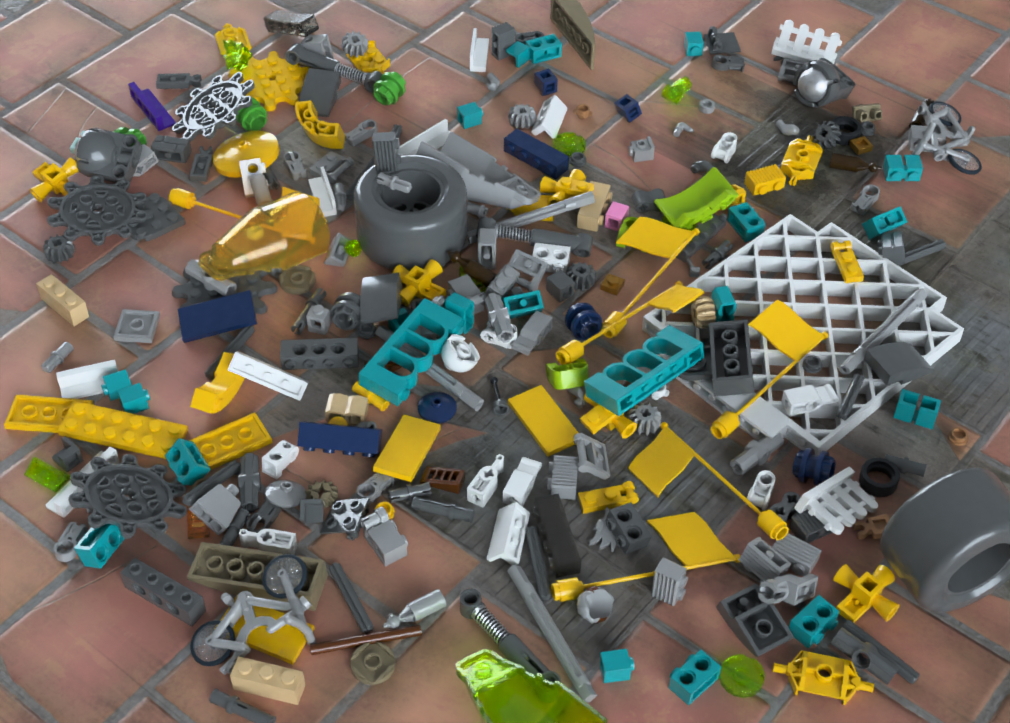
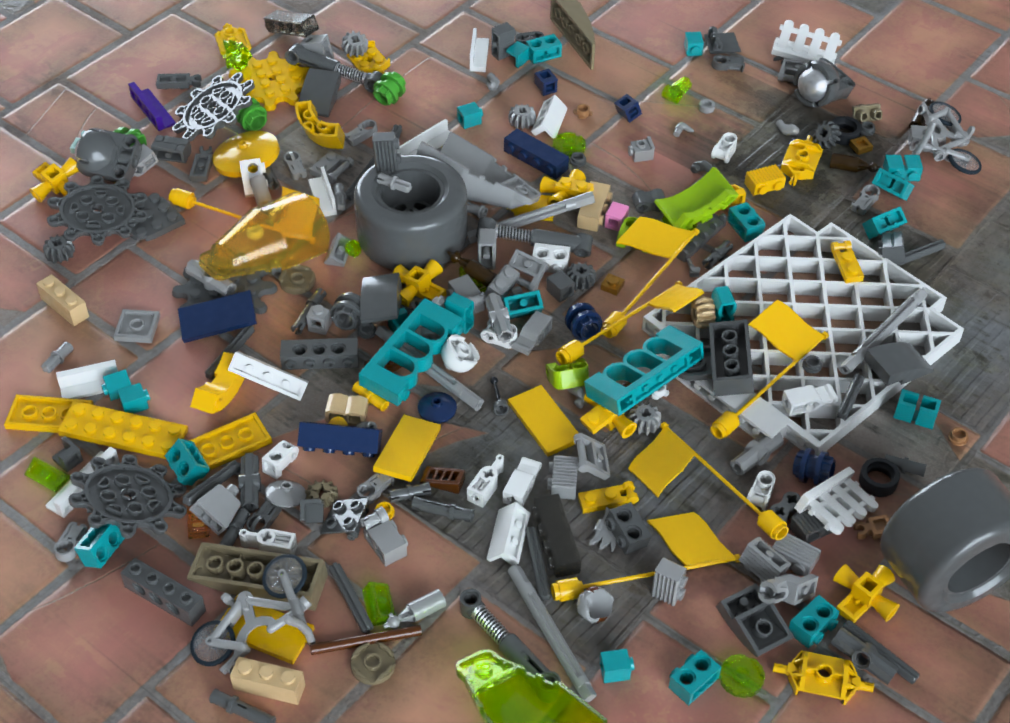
(378, 602): none -> clear neon green slope
(893, 184): none -> teal brick

